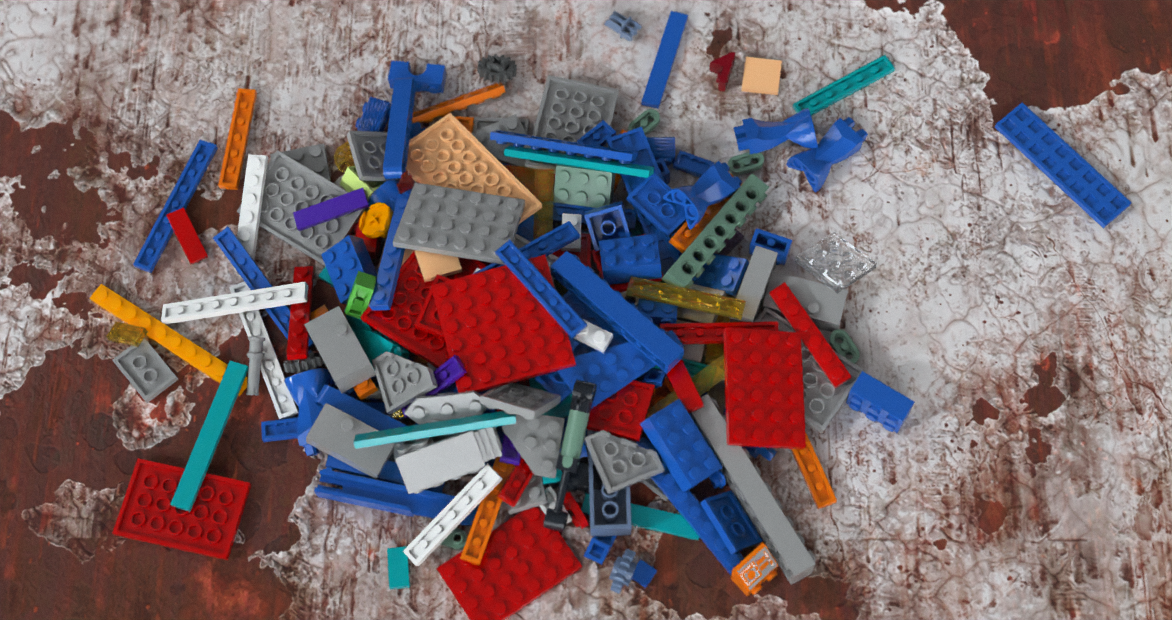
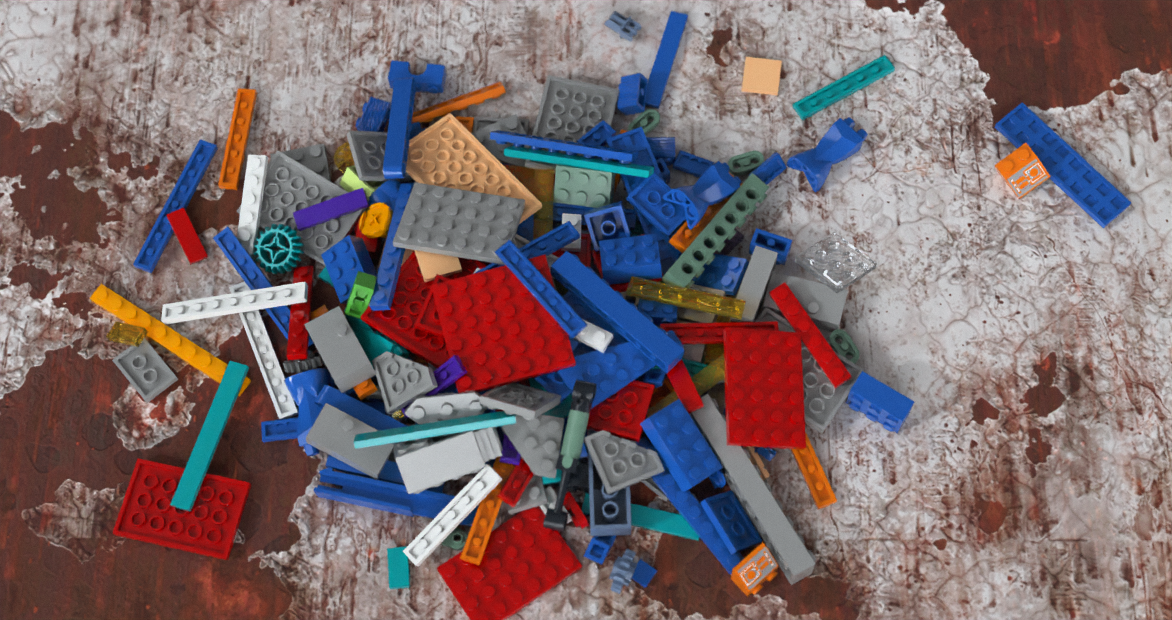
(255, 355): light grey pin -> none
(278, 234): none -> teal gear
(405, 183): clear red tile -> none
(497, 68): dark grey gear -> none
(632, 94): none -> blue brick
(723, 67): dark red slope -> none
(755, 459): none -> light nougat axle
(765, 135): blue hips -> none
(770, 168): none -> blue plate
(1022, 170): none -> orange slope

